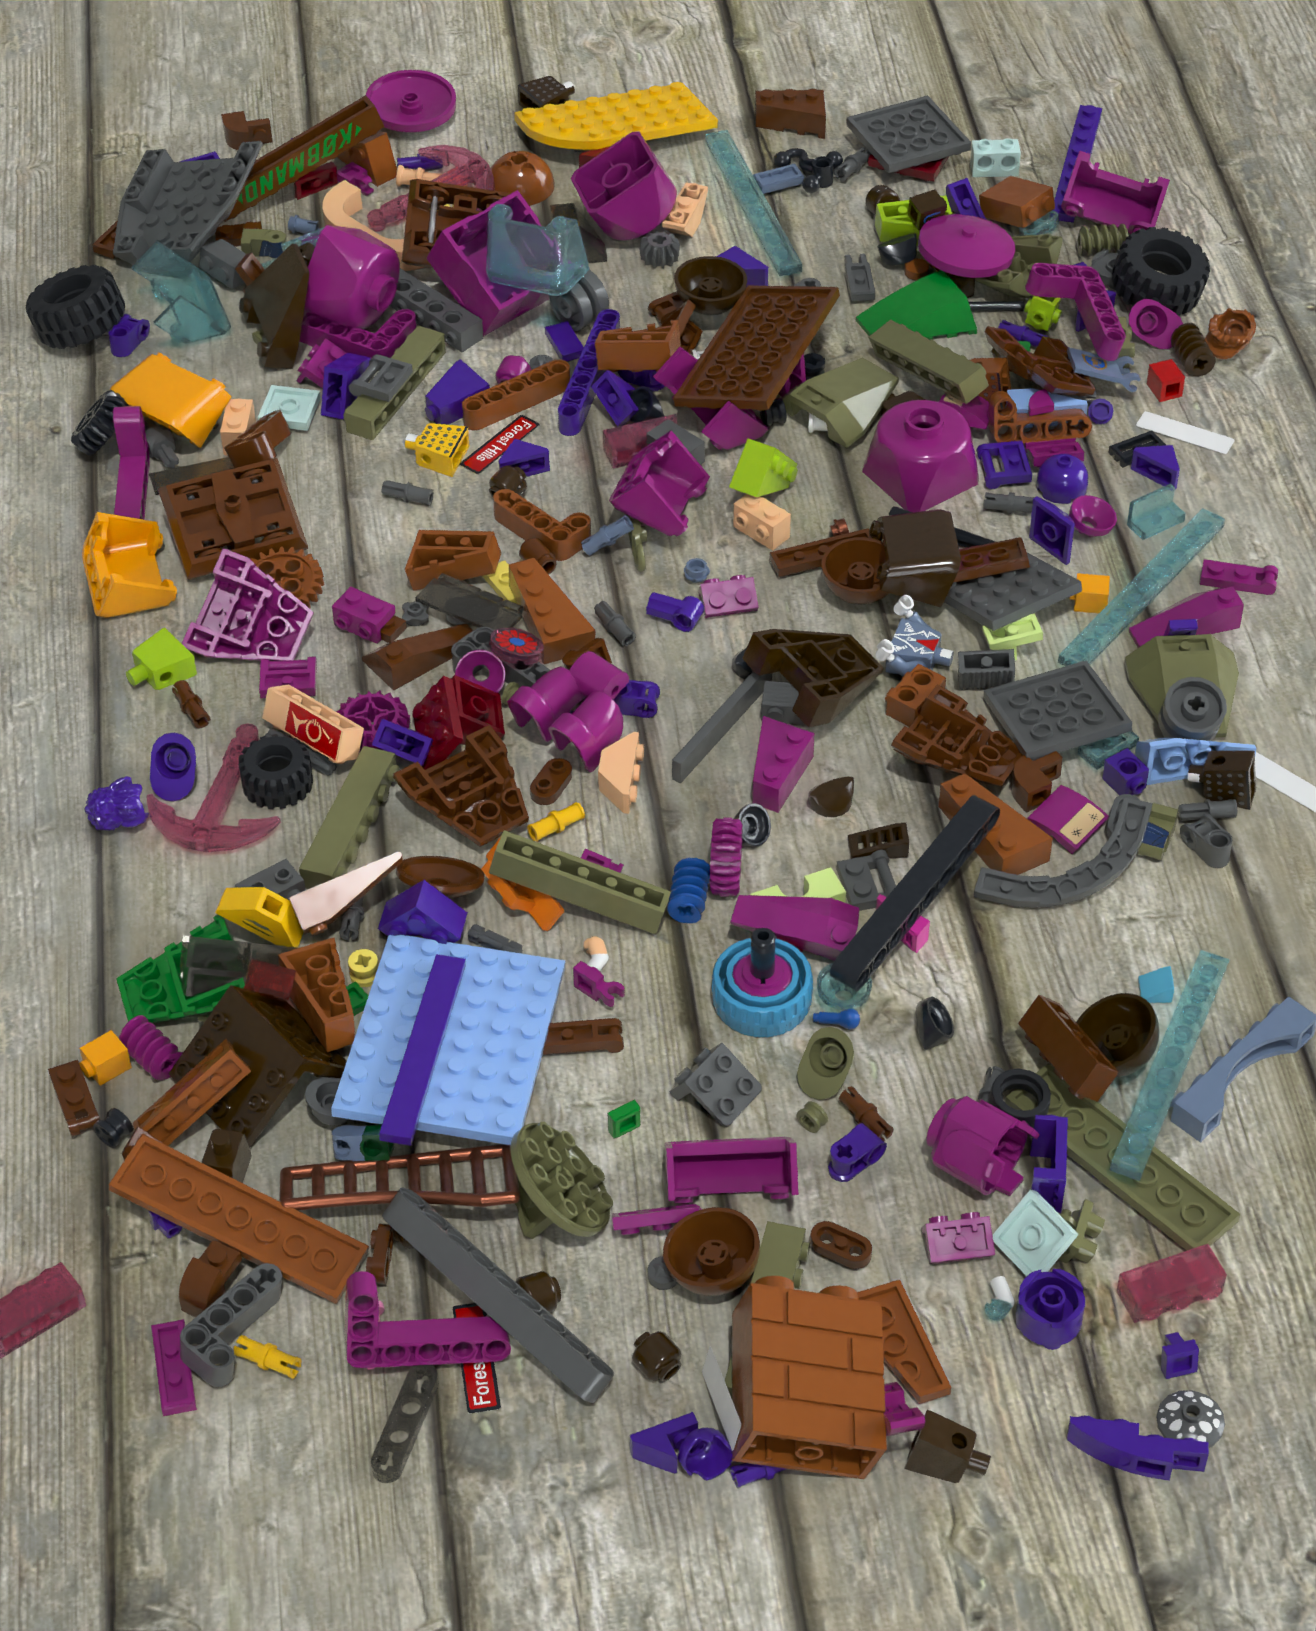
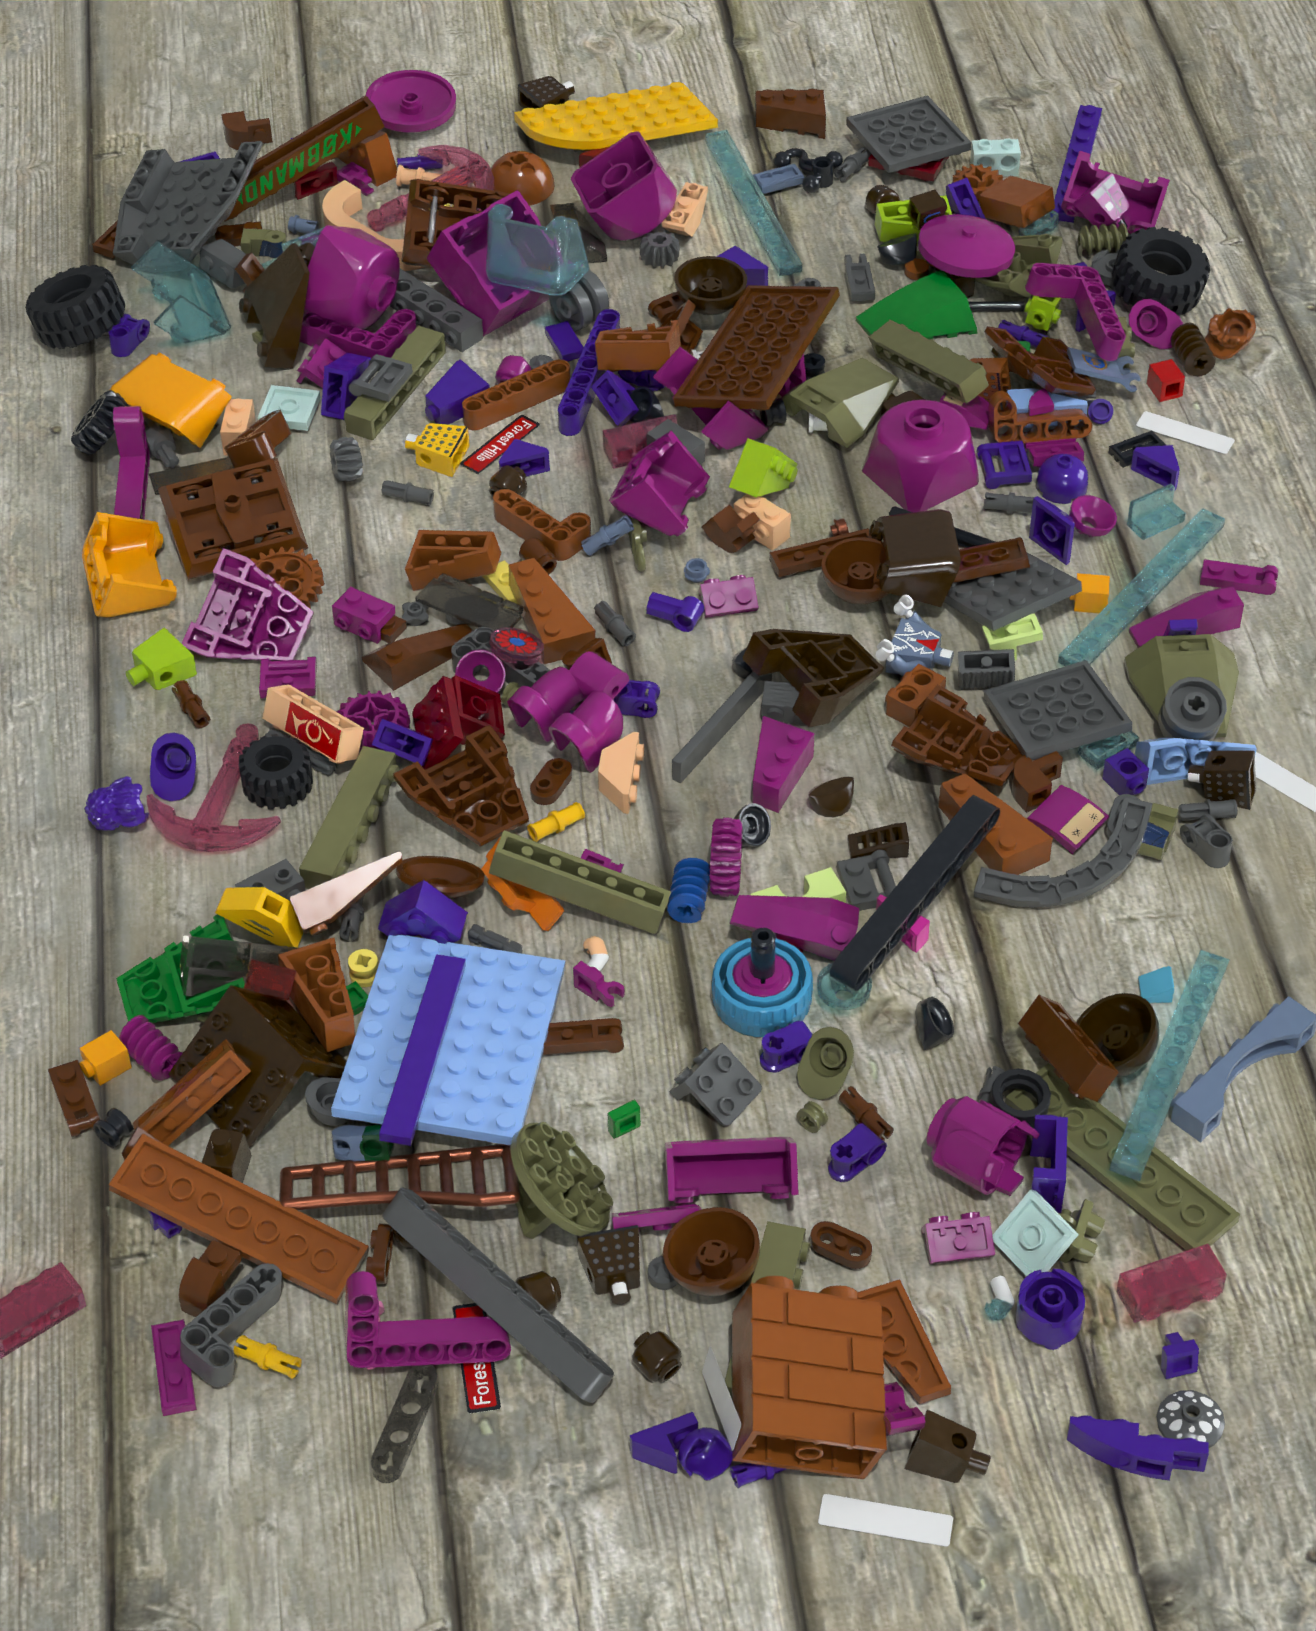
(346, 459): none -> dark grey gear
(611, 1261): none -> dark brown torso
(729, 530): none -> reddish brown brick
(786, 1044): none -> dark purple piece
(848, 1018): blue piece -> none
(885, 1520): none -> white sticker
(979, 178): none -> dark orange gear
(1103, 202): none -> magenta torso

